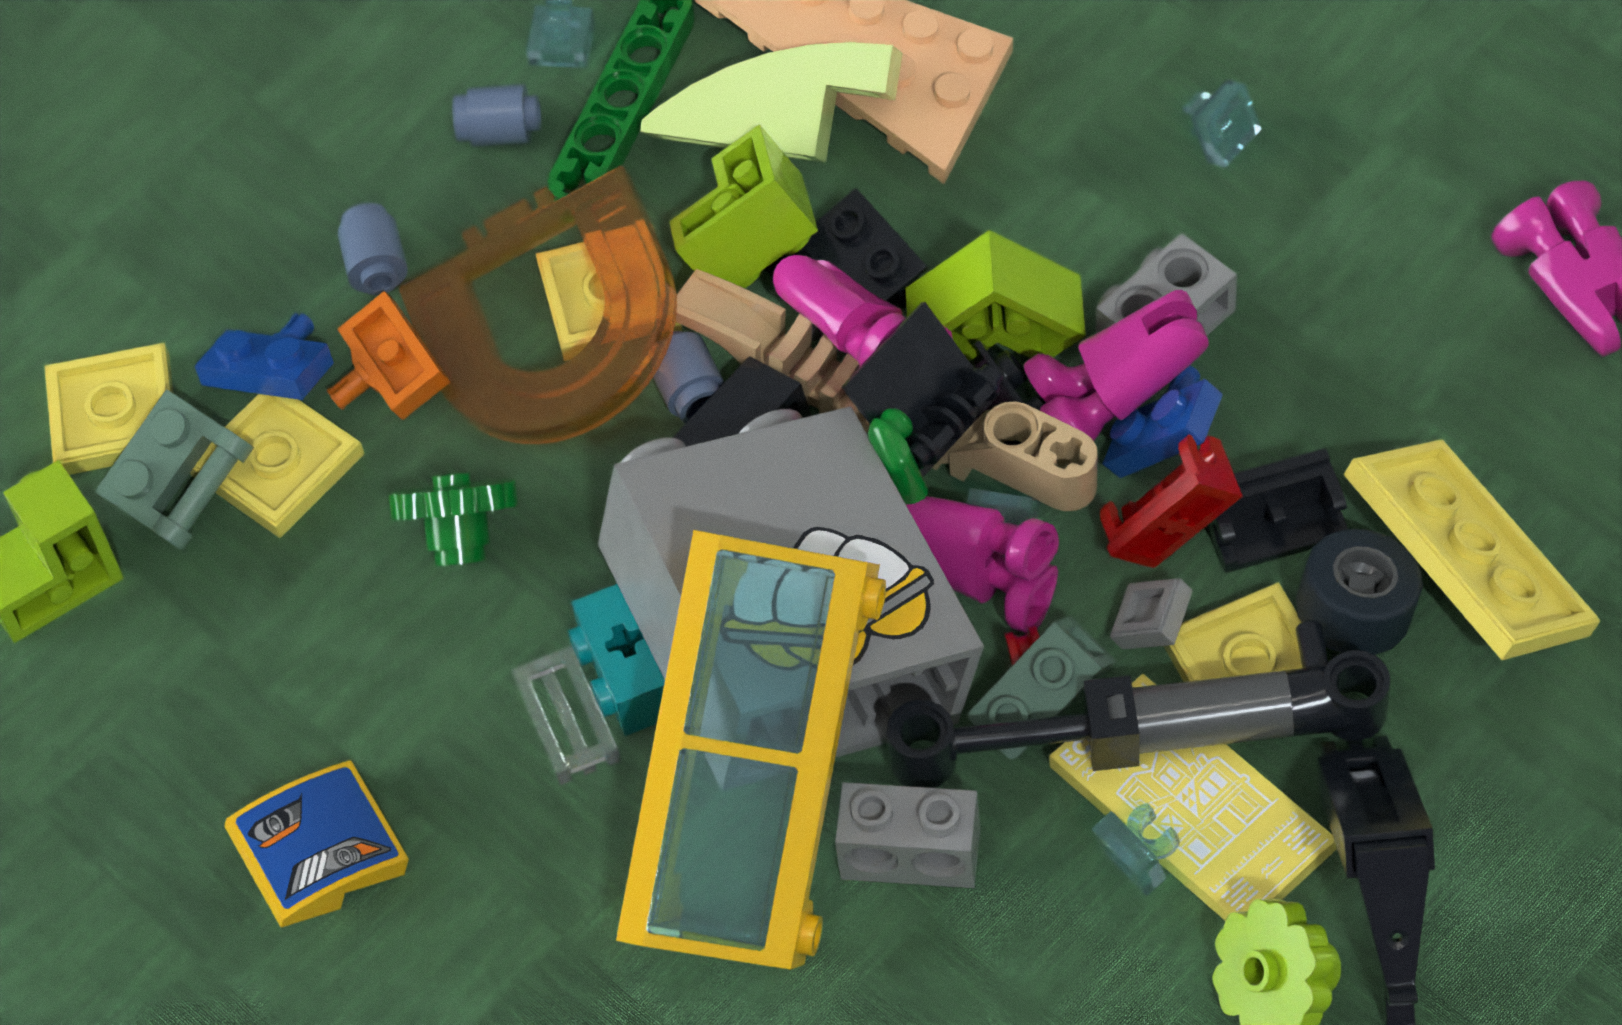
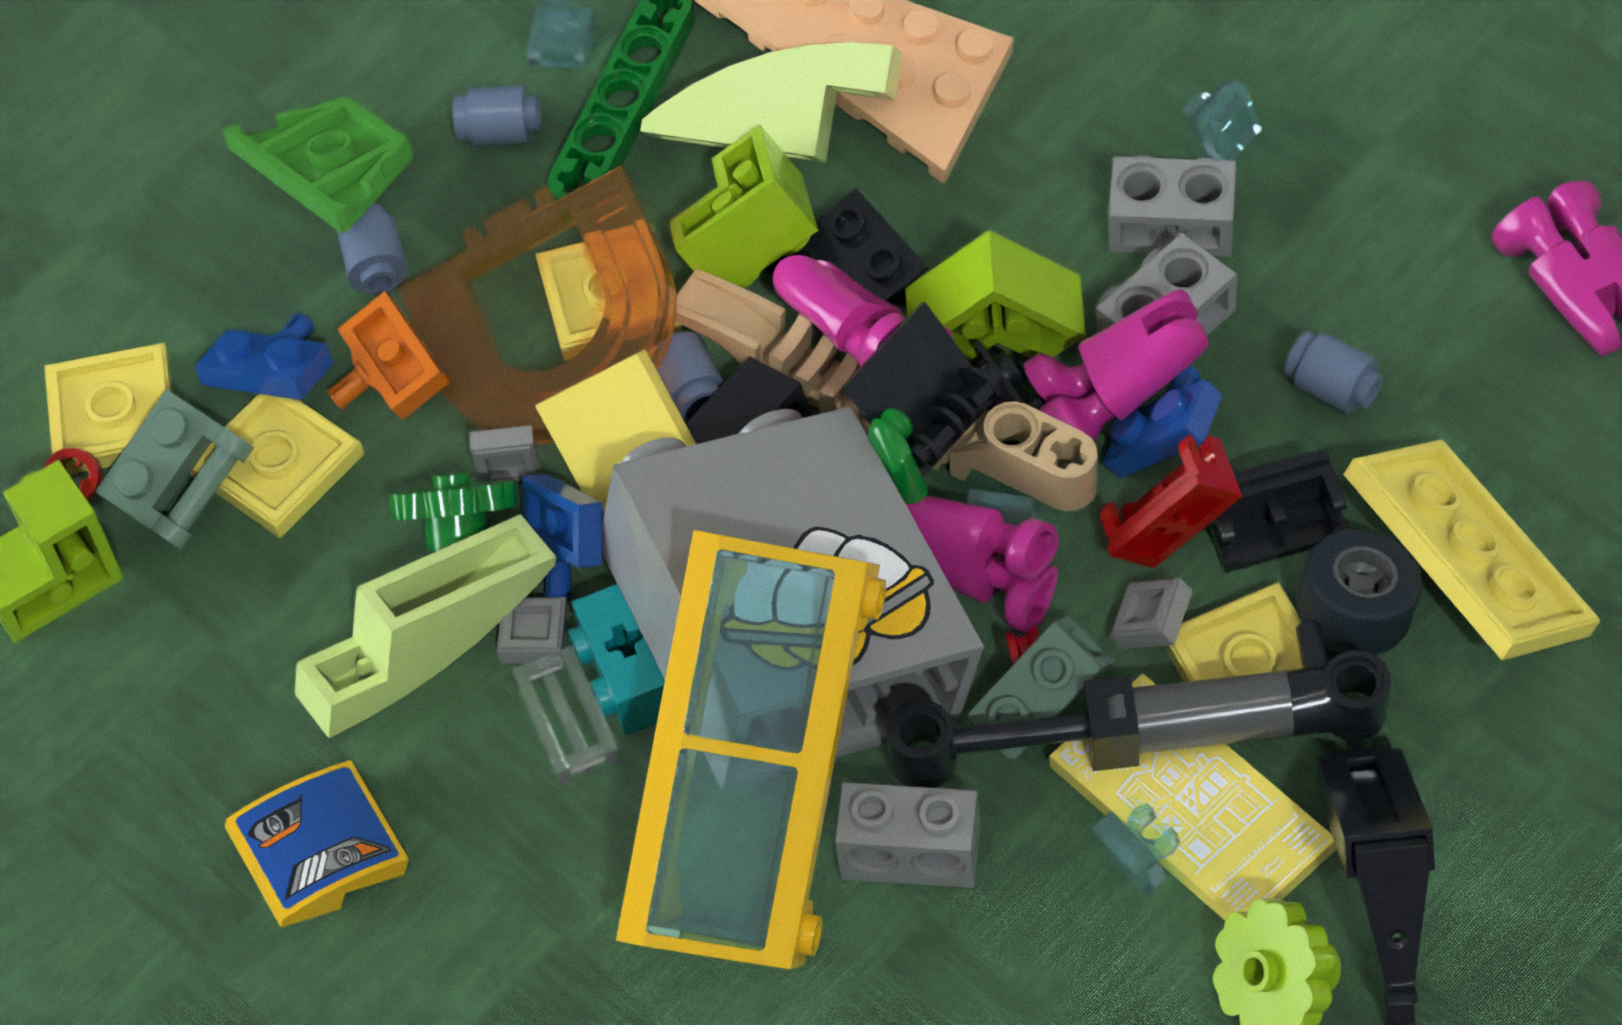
(83, 458): none -> red bush
(327, 157): none -> bright green wing
(421, 622): none -> yellowish green slope
(505, 453): none -> light grey tile
(533, 630): none -> light grey tile
(567, 524): none -> blue plate
(608, 418): none -> light yellow tile
(1166, 197): none -> light grey brick
(1334, 371): none -> sand blue brick

